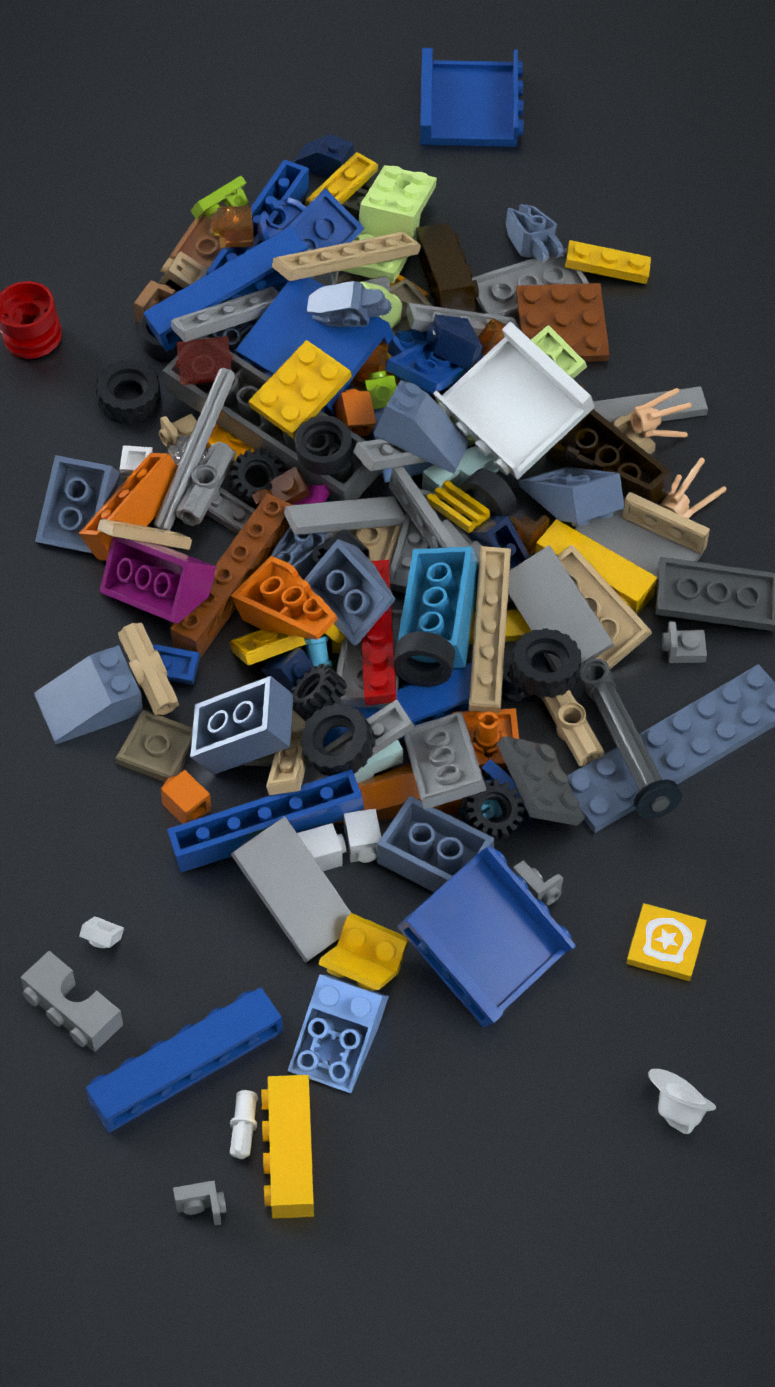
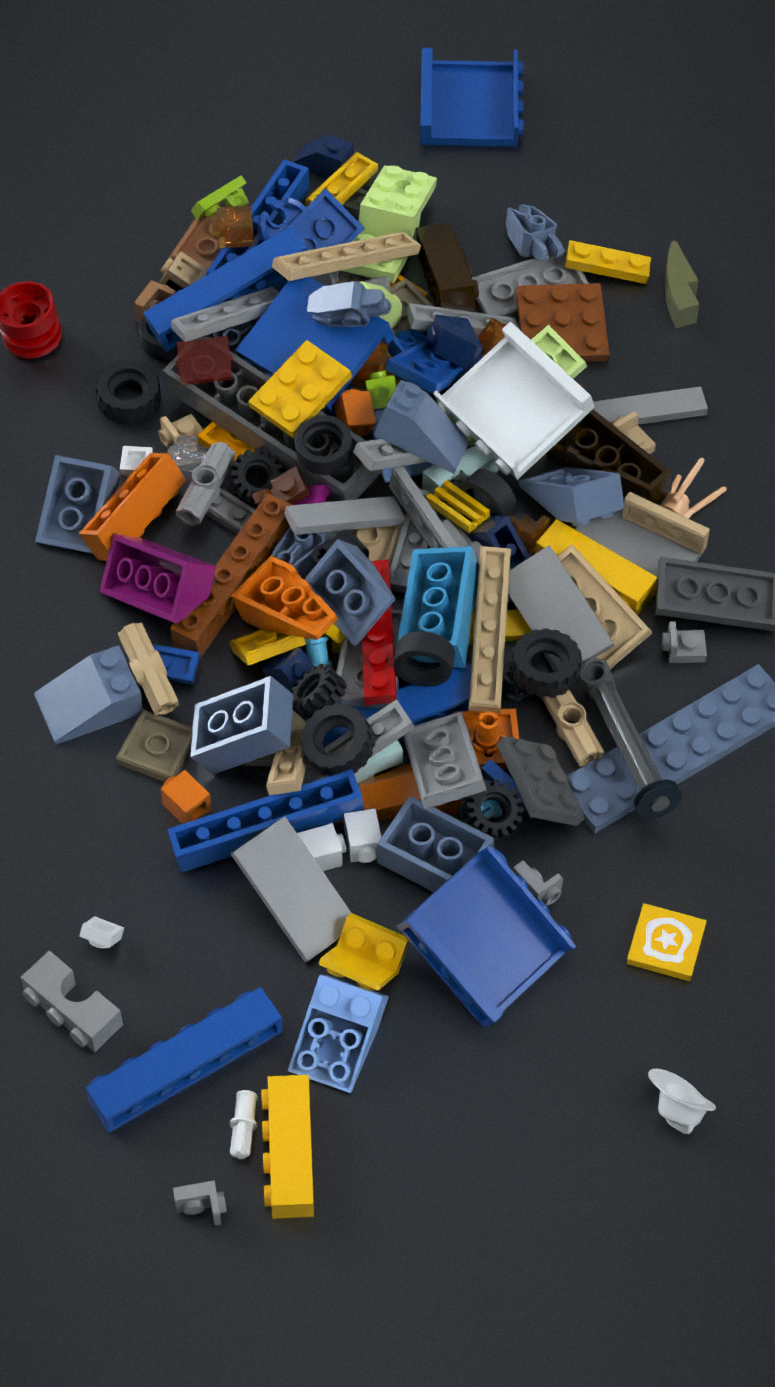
(144, 534): tan tile -> none
(195, 448): light grey axle -> none
(646, 419): light nougat plant -> none
(680, 288): none -> olive slope

